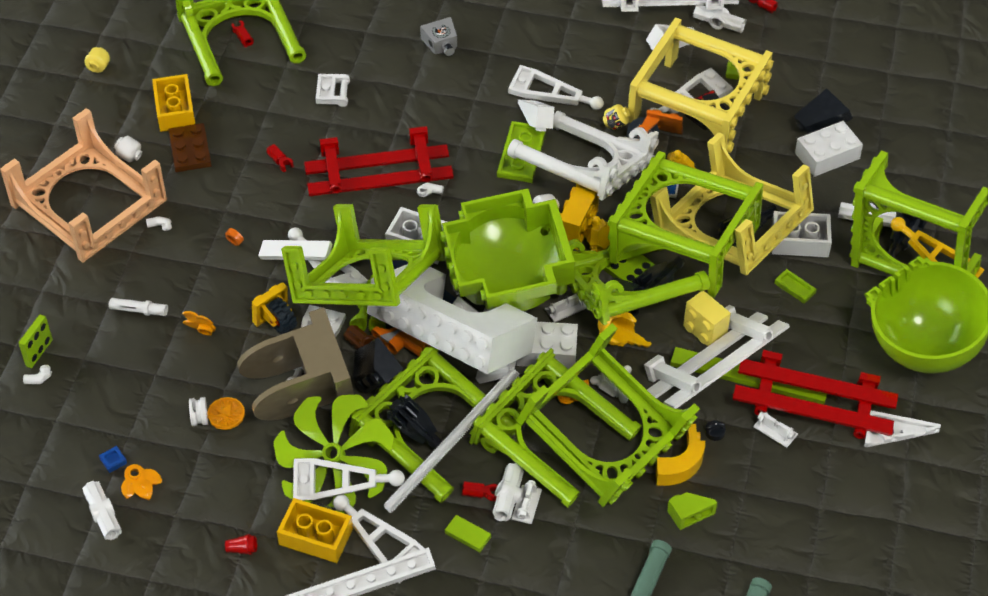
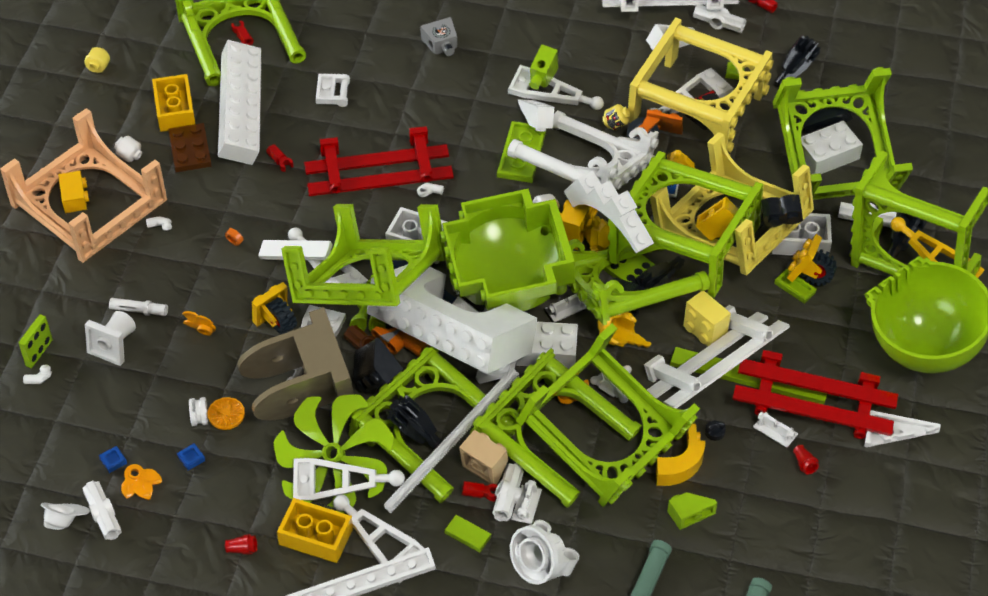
(62, 515): none -> white piece
(73, 192): none -> yellow brick
(107, 340): none -> white plant
(191, 456): none -> blue tile
(239, 102): none -> white brick
(483, 457): none -> tan slope
(541, 554): none -> white piece
(543, 67): none -> lime torso
(615, 206): none -> white arch
(716, 218): none -> yellow brick
(781, 210): none -> black brick
(798, 58): none -> black piece
(806, 461): none -> red cone
(813, 264): none -> plate
(871, 93): none -> lime arch

